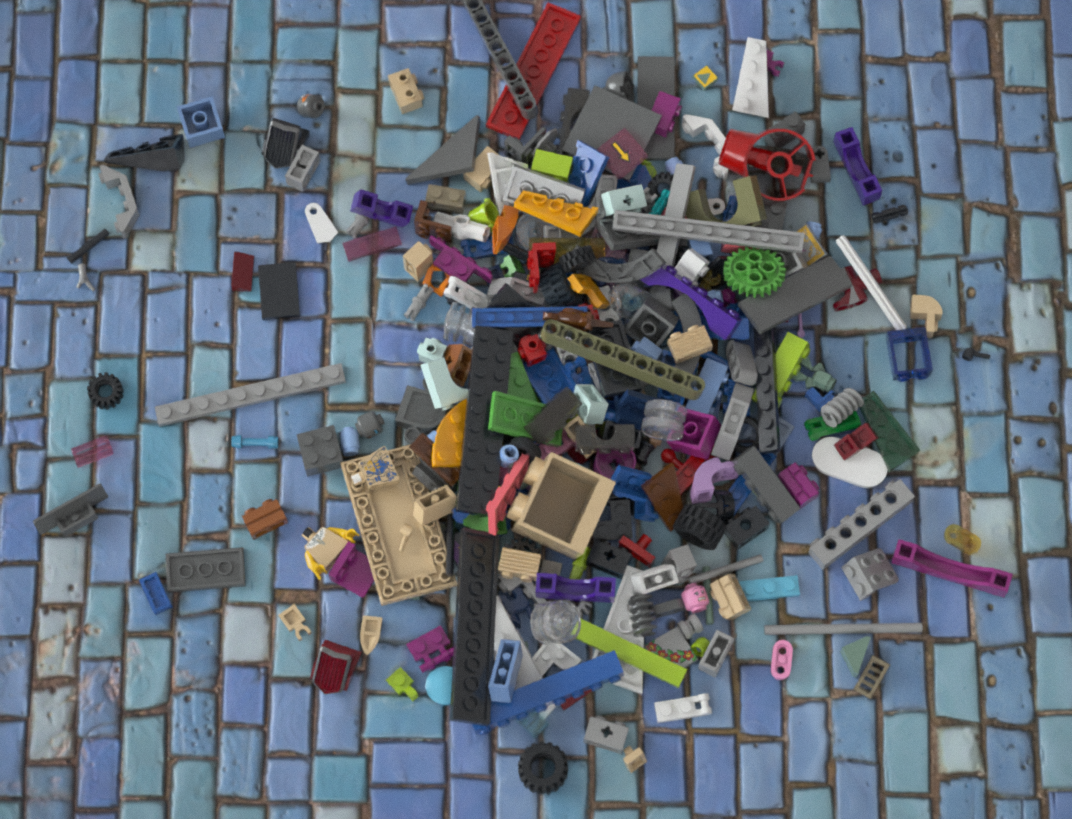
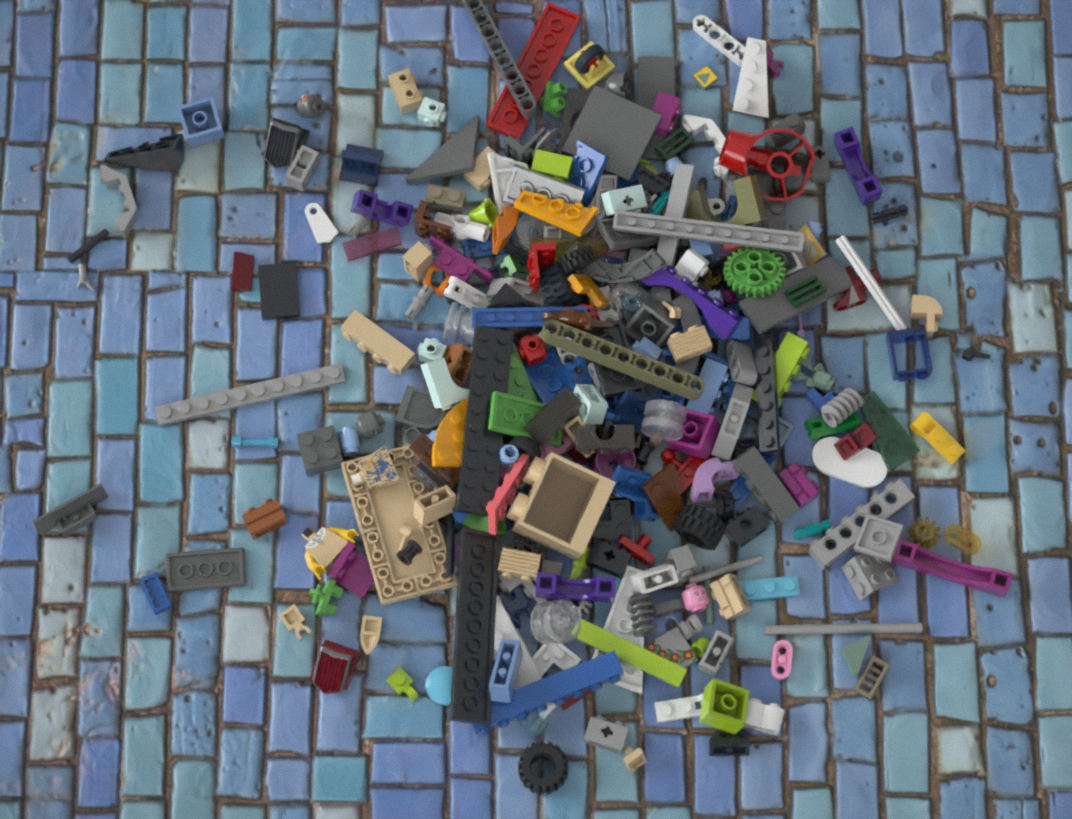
(95, 450): clear pink tile -> none
(111, 400): black tyre -> none
(324, 606): none -> bright green hips
(360, 165): none -> dark blue bracket
(378, 343): none -> tan brick
(409, 552): none -> black bush
(429, 644): magenta plate -> none
(432, 112): none -> light aqua brick
(553, 100): none -> bright green hips
(589, 65): none -> light yellow plate
(623, 153): clear pink tile -> none
(652, 182): none -> black tile
(662, 153): none -> dark green tile
(675, 312): none -> tan hand
(723, 39): none -> white beam
(724, 706): none -> lime brick
(736, 745): none -> black tile
(764, 717): none -> white brick
(812, 529): none -> teal axle
(817, 284): none -> dark green tile
(878, 538): none -> light grey tile
(920, 526): none -> clear yellow gear
(937, 437): none -> yellow plate

